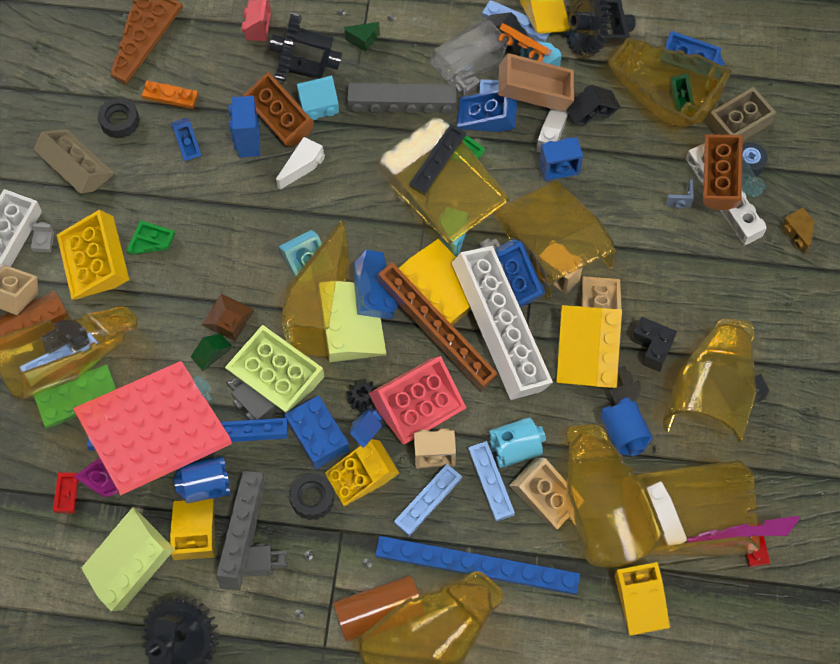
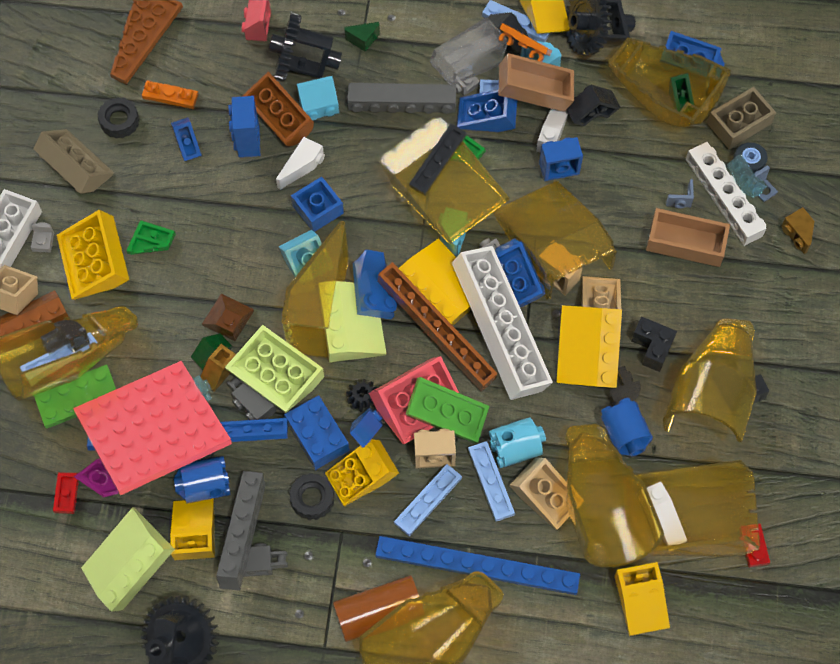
(215, 369): none -> pearl gold slope
(317, 204): none -> blue brick
(447, 410): none -> bright green plate
(688, 237): none -> medium nougat piece
(723, 171): dark orange brick -> none
(762, 174): none -> sand blue bracket
(772, 527): magenta sword -> none

